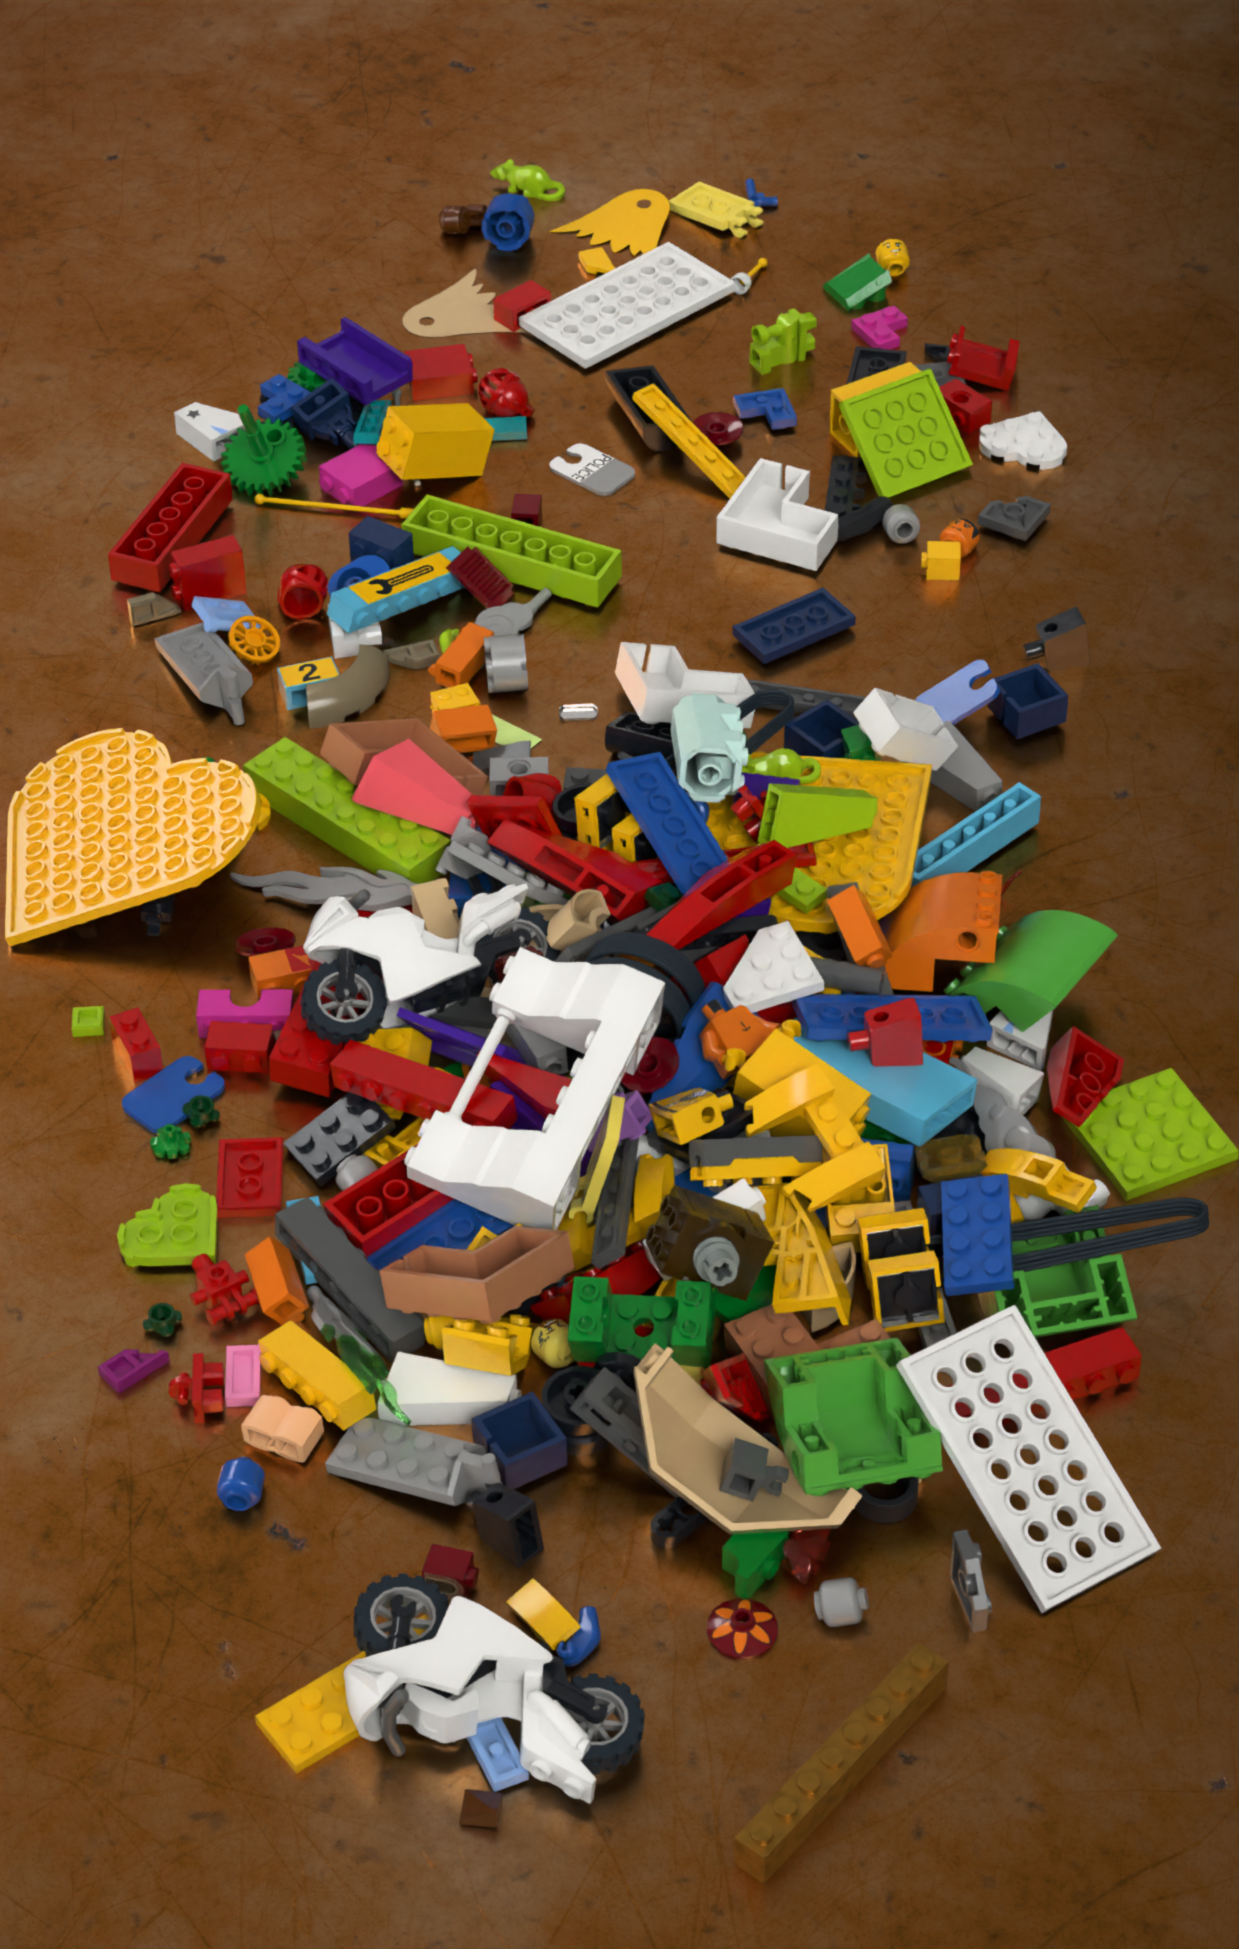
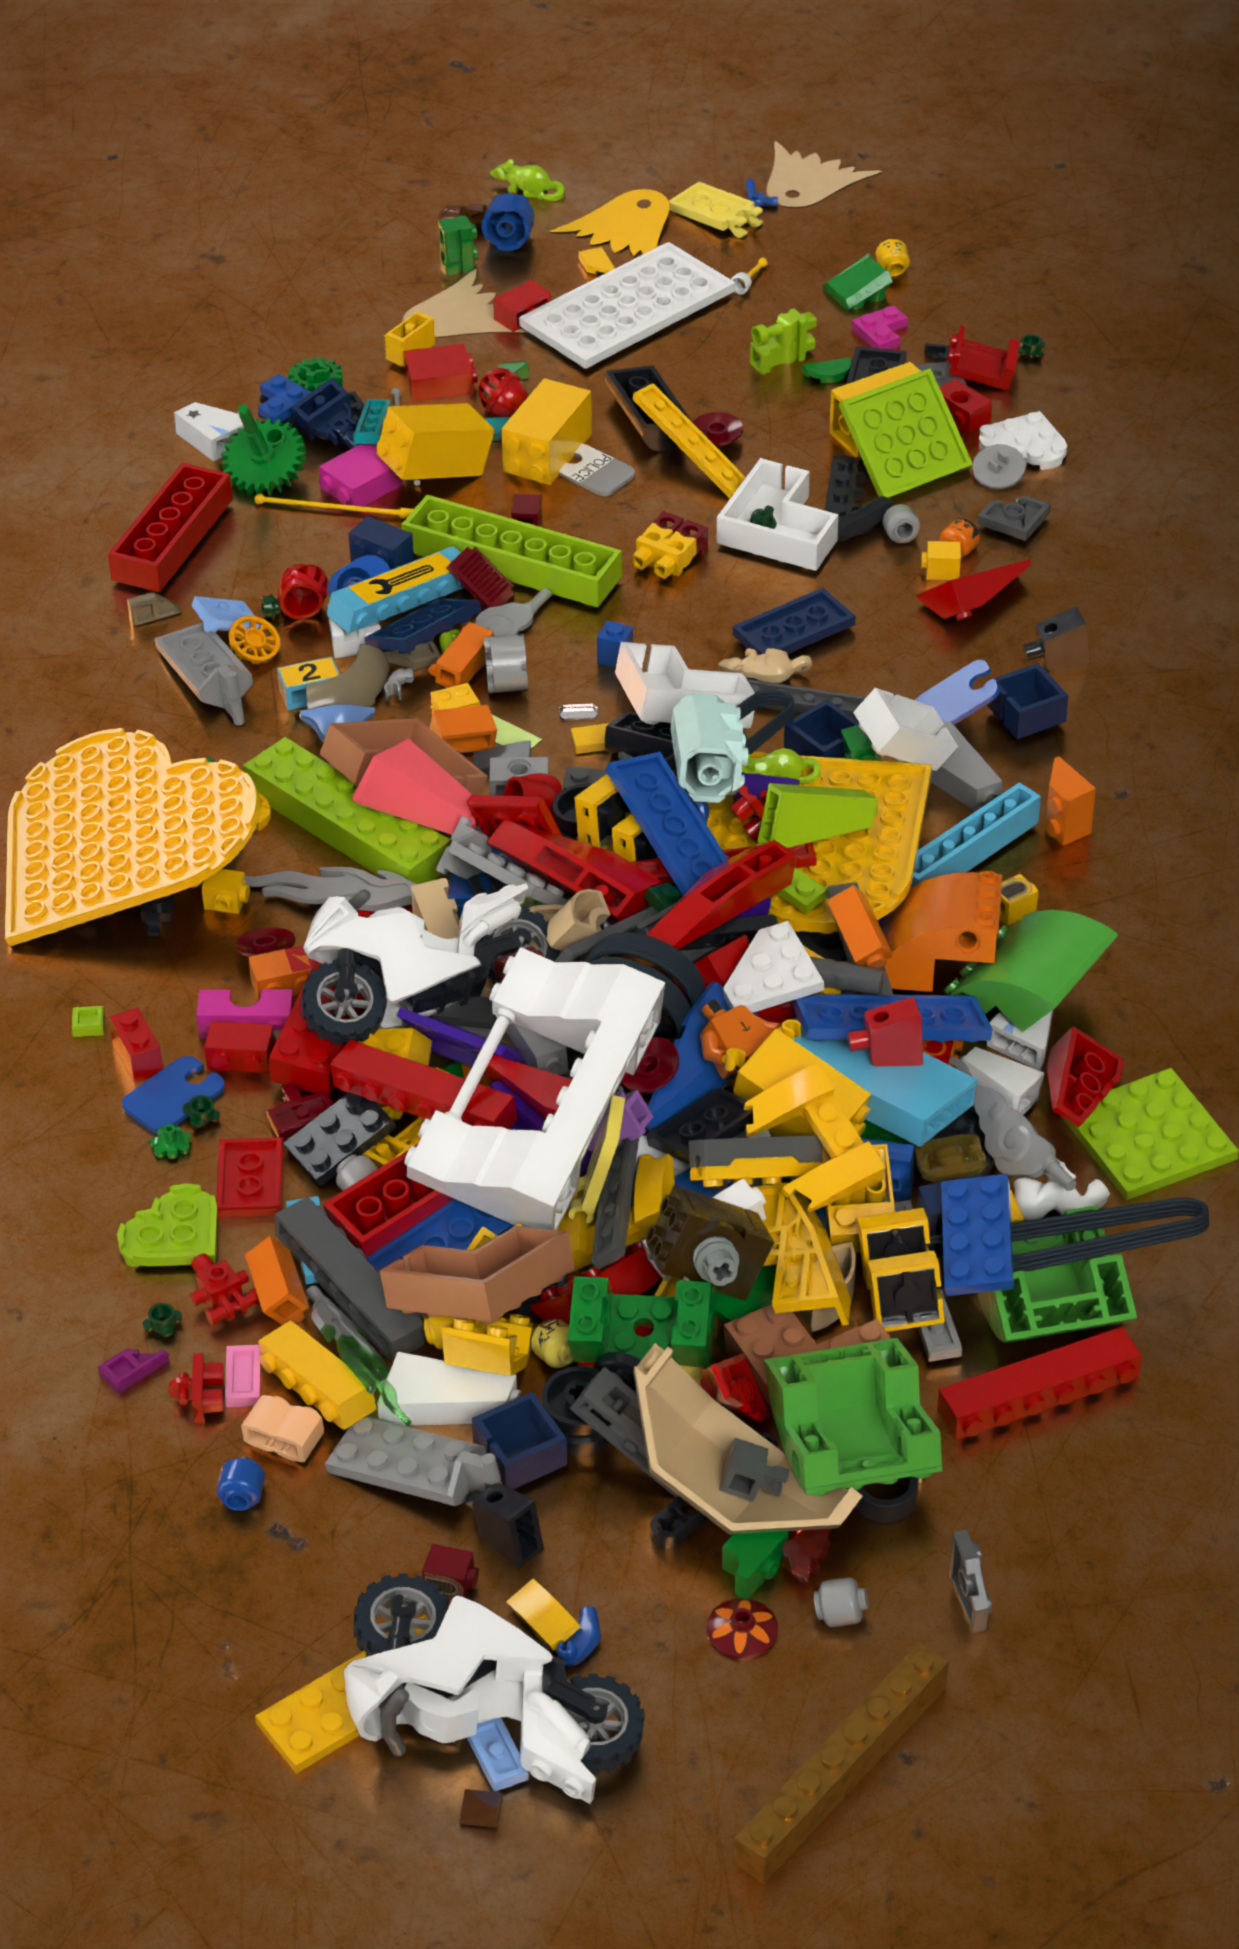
(208, 570): red brick -> none
(225, 891): none -> yellow brick
(270, 606): none -> dark green plate
(296, 1110): none -> dark red hinge
(321, 717): none -> medium blue hat
(357, 362): dark purple panel -> none
(395, 680): none -> light grey arm
(411, 334): none -> yellow brick
(423, 624): none -> dark blue plate
(456, 245): none -> green brick
(519, 367): none -> green slope
(546, 431): none -> yellow brick
(589, 738): none -> yellow tile
(609, 642): none -> blue brick
(669, 547): none -> yellow hips
(689, 1114): yellow torso -> none
(764, 517): none -> dark green plate
(768, 667): none -> tan animal
(771, 403): blue plate -> none
(808, 177): none -> tan piece
(828, 371): none -> green tile
(970, 592): none -> red wedge
(999, 466): none -> light grey piece
(1017, 899): none -> yellow brick
(1031, 346): none -> dark green plate
(1041, 1177): yellow slope -> none
(1051, 1464): white piece -> none
(1069, 804): none -> orange slope

